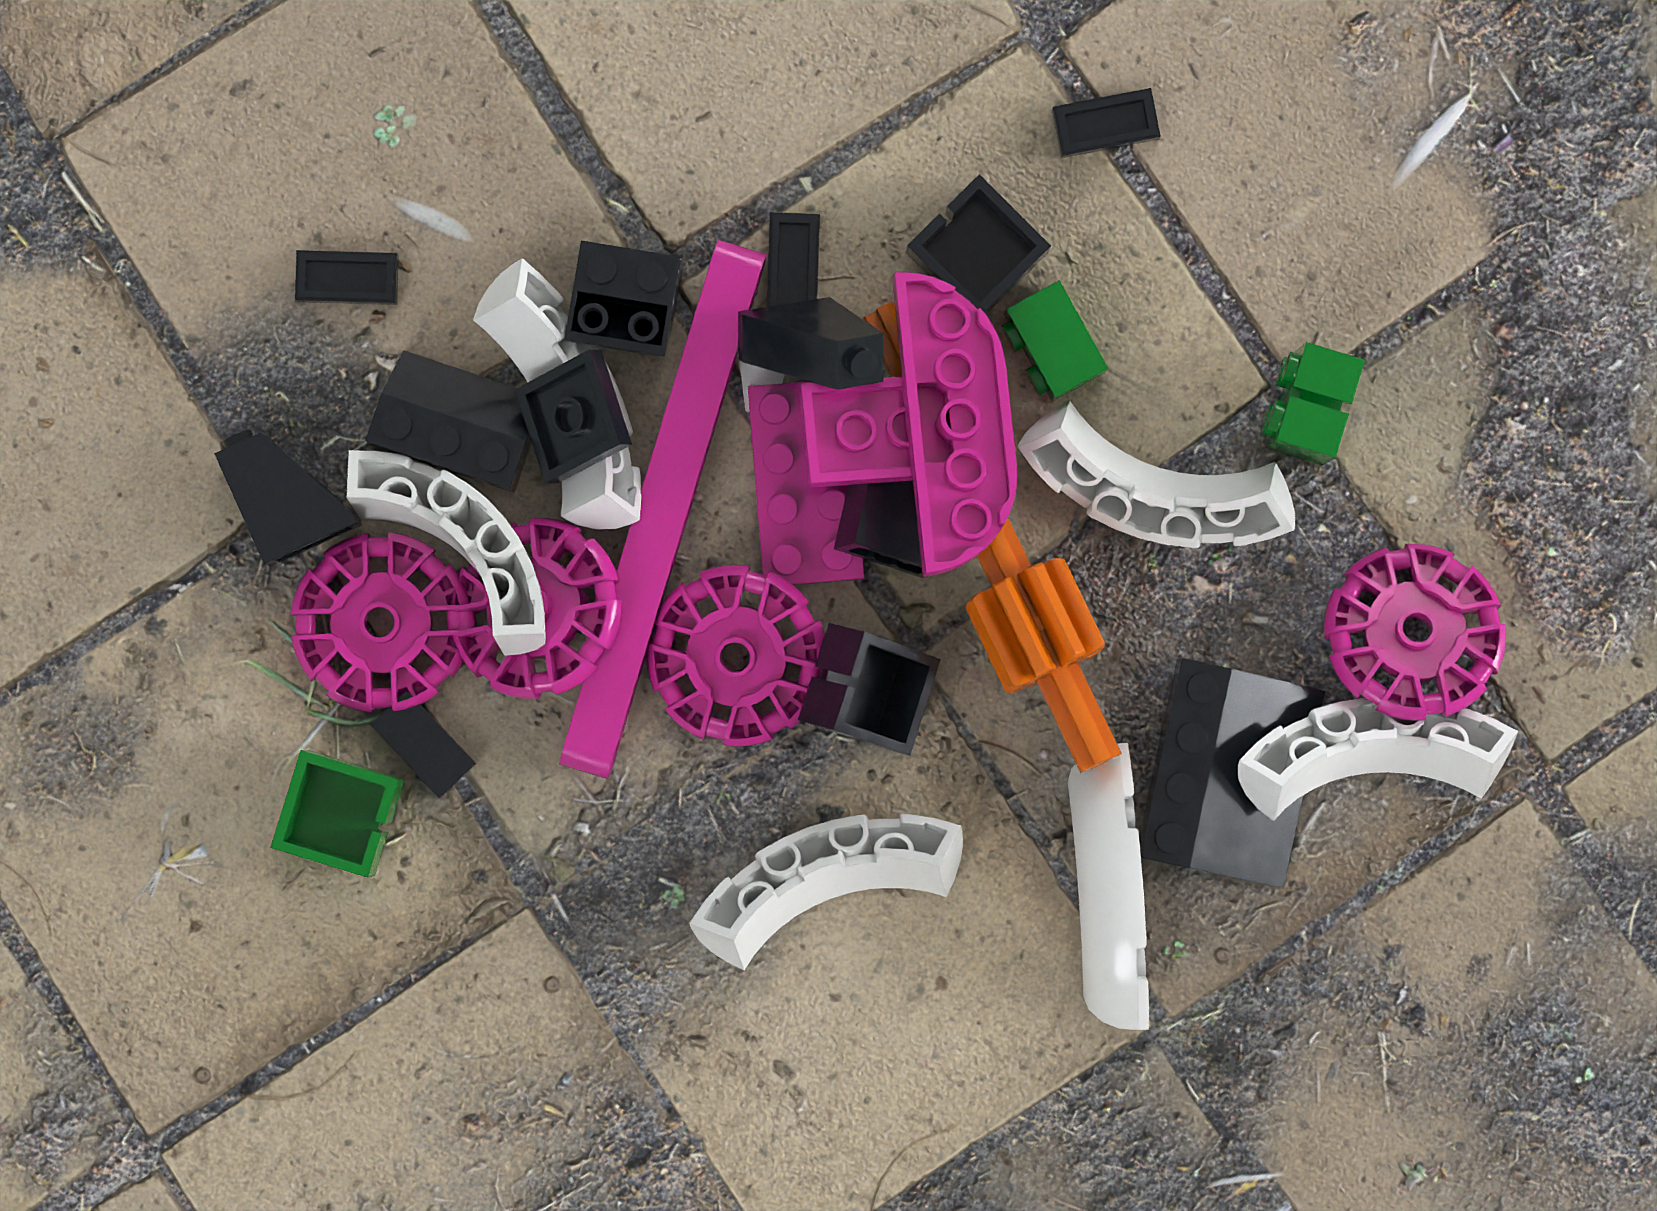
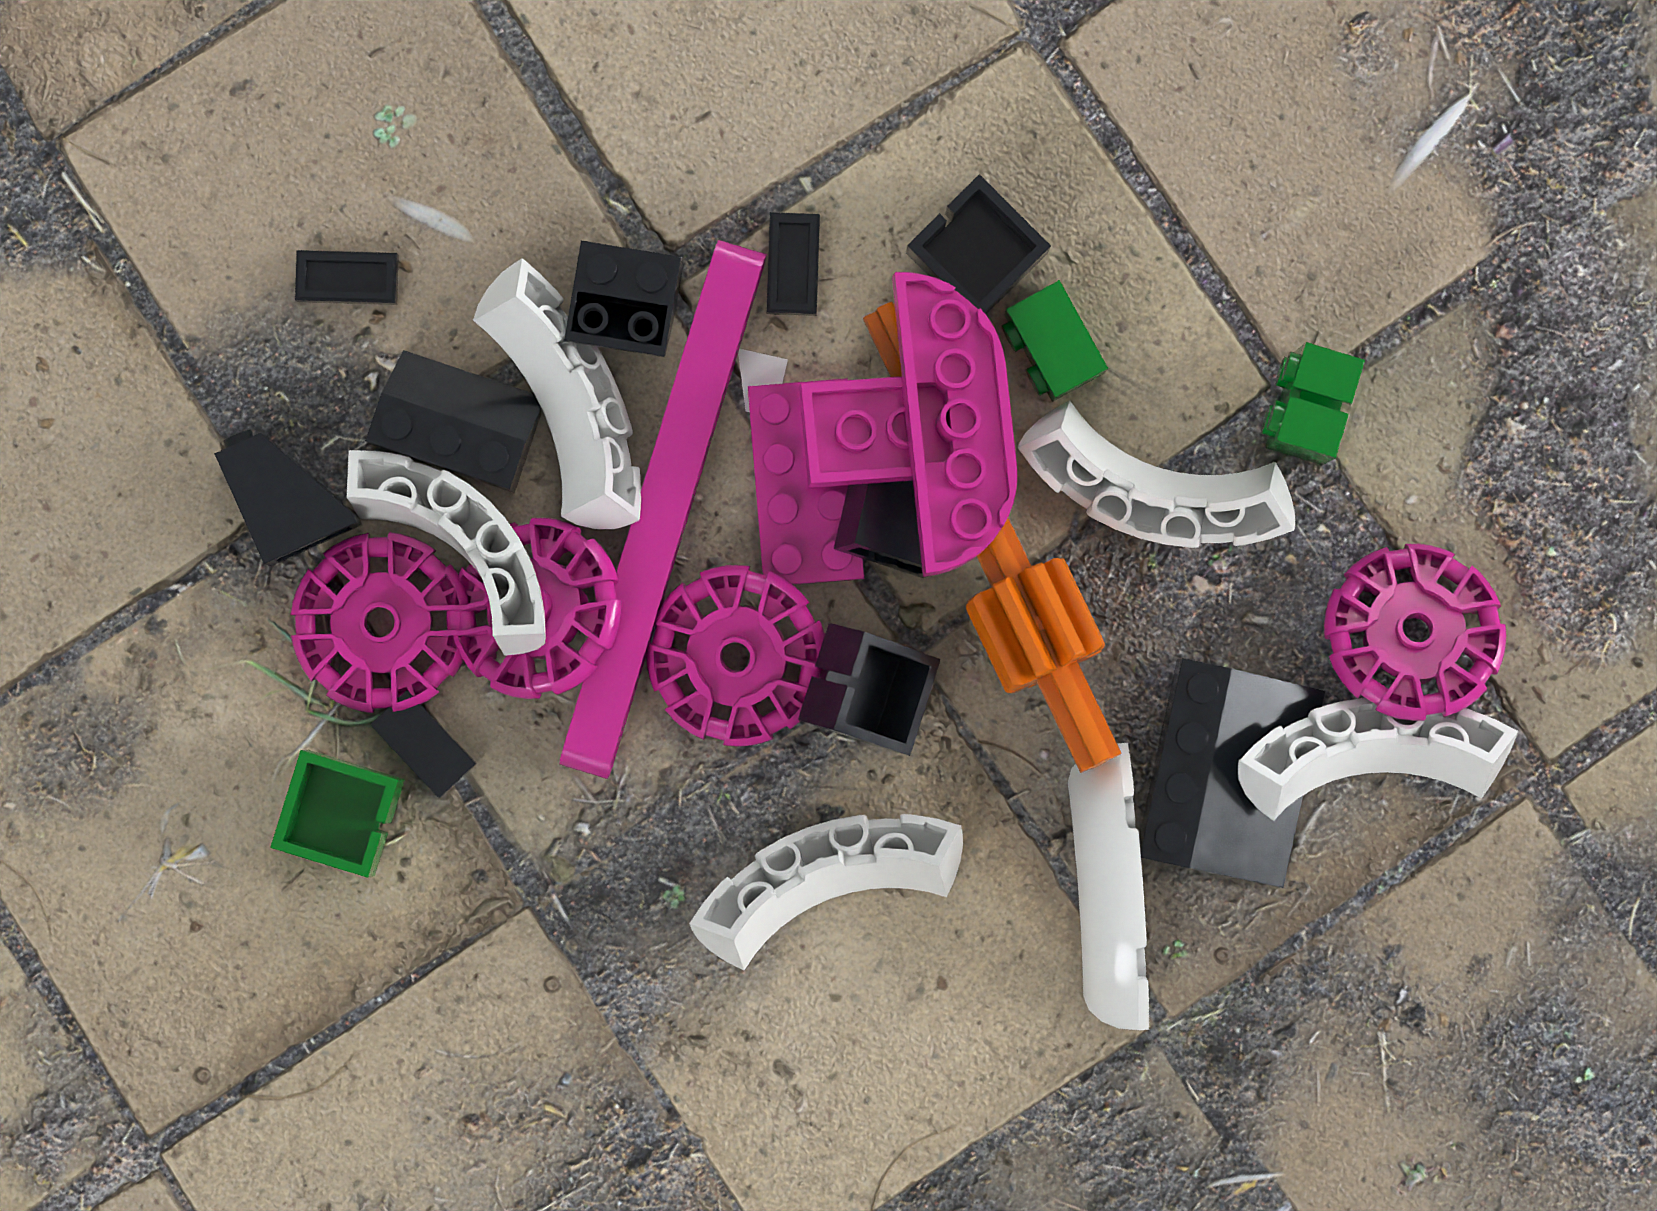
(573, 416): black plate -> none
(812, 343): black slope -> none
(1106, 123): black tile -> none

